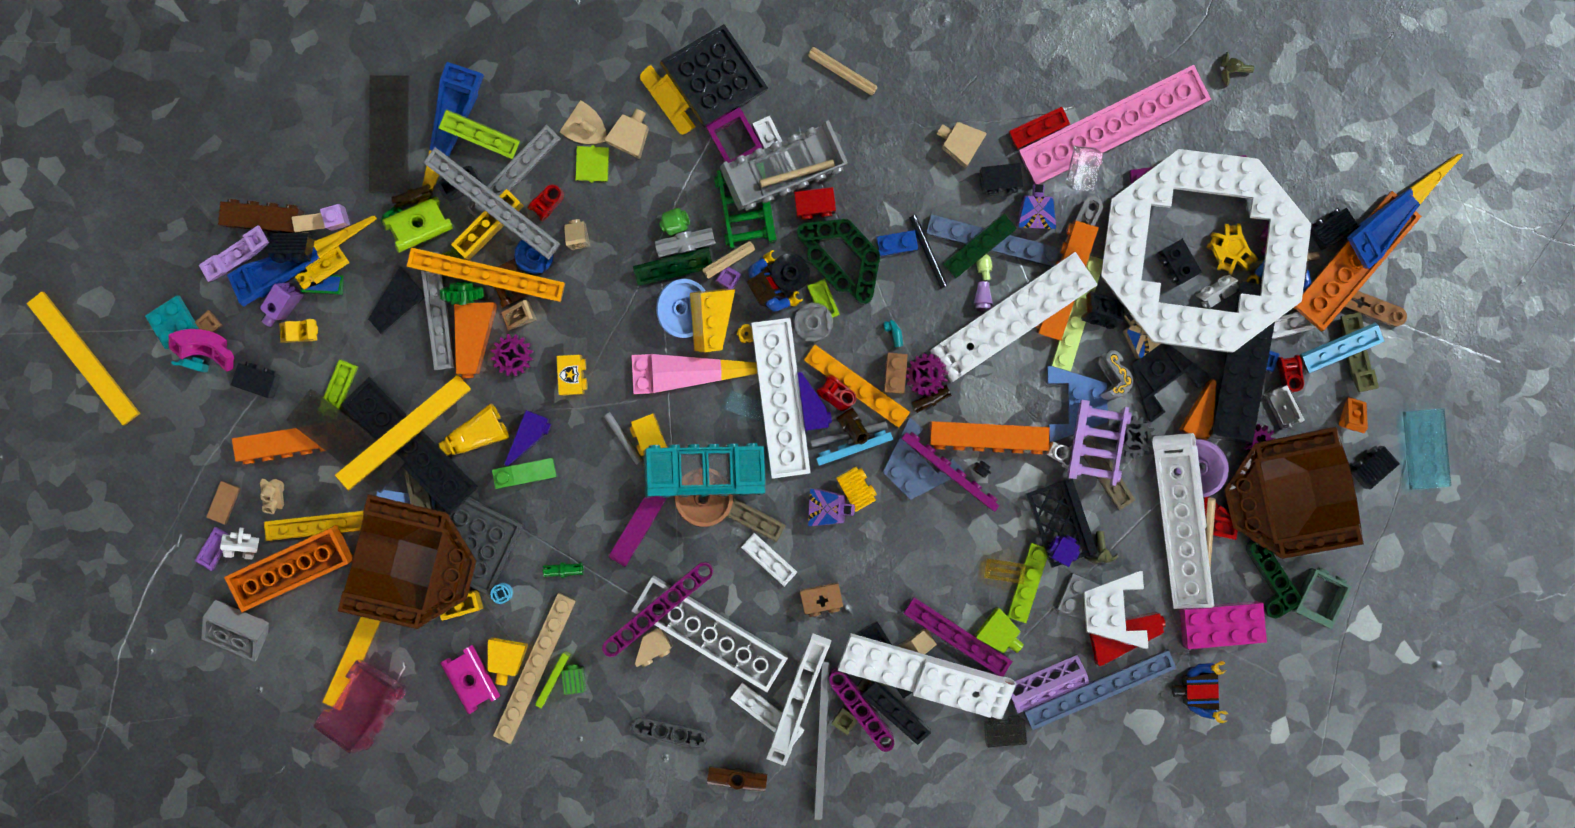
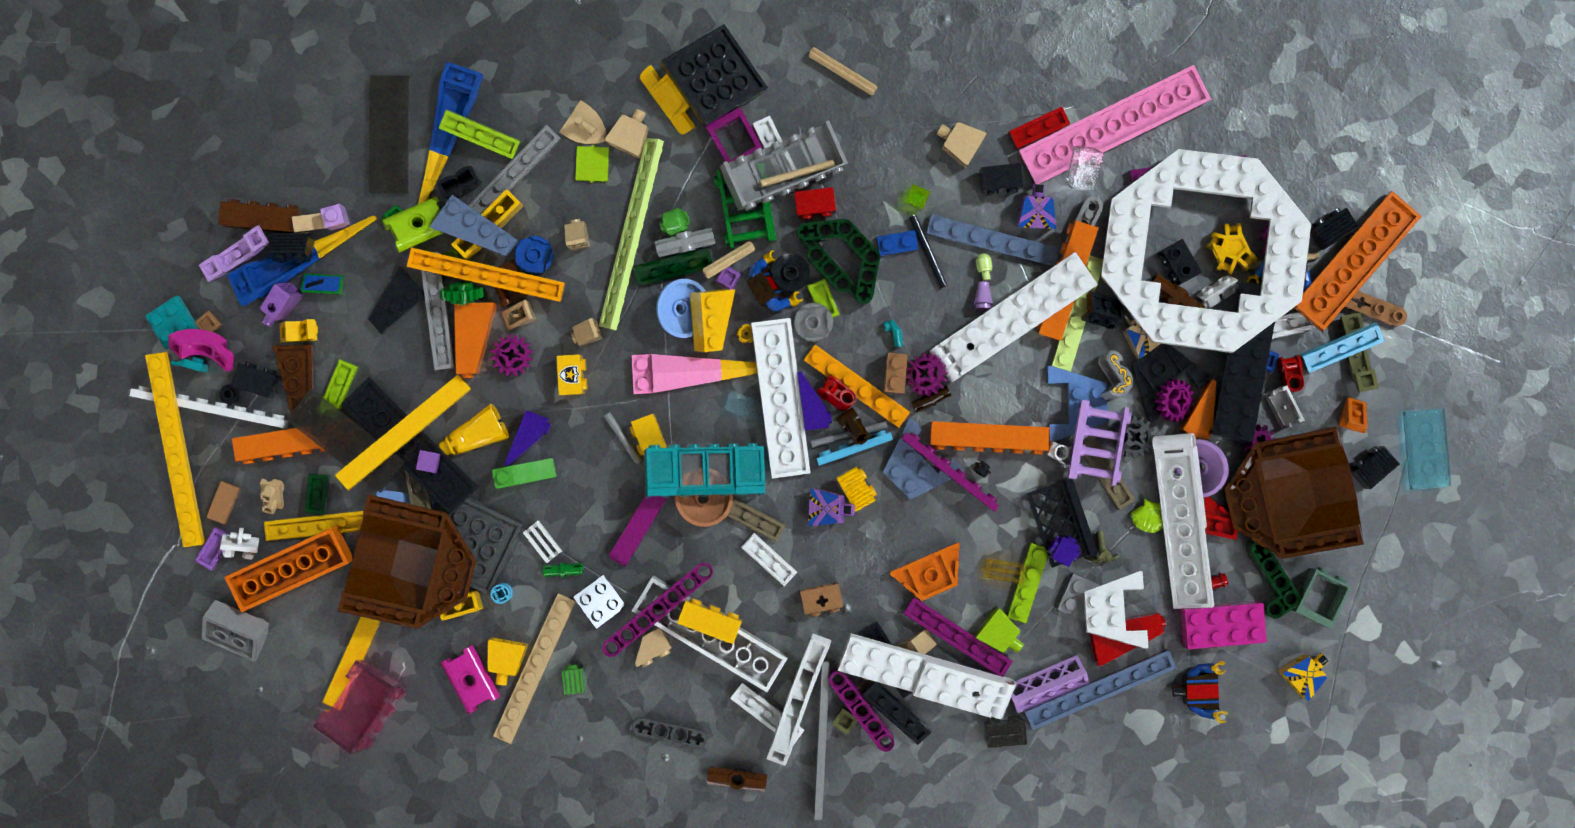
(83, 358): yellow tile -> none
(175, 449): none -> yellow plate
(219, 408): none -> white plate
(234, 397): none -> black plate
(297, 371): none -> reddish brown wing
(317, 493): none -> dark green plate
(322, 268): yellow plate -> none
(412, 196): dark brown pin -> none
(428, 461): none -> medium lavender tile
(467, 224): none -> sand blue wing
(492, 203): light grey tile -> none
(541, 540): none -> white tile
(545, 202): red piece -> none
(553, 679): lime tile -> none
(586, 332): none -> tan slope
(599, 601): none -> hinge
(631, 233): none -> yellowish green plate
(710, 620): none -> yellow brick
(917, 197): none -> clear neon green plate
(930, 573): none -> orange wing
(980, 245): dark green plate -> none
(1148, 517): none -> lime animal
(1174, 400): none -> magenta gear
(1175, 294): none -> reddish brown piece
(1210, 525): tan bar -> none
(1219, 581): none -> red pin
(1233, 65): olive plant -> none
(1305, 674): none -> torso
(1379, 230): blue plate -> none

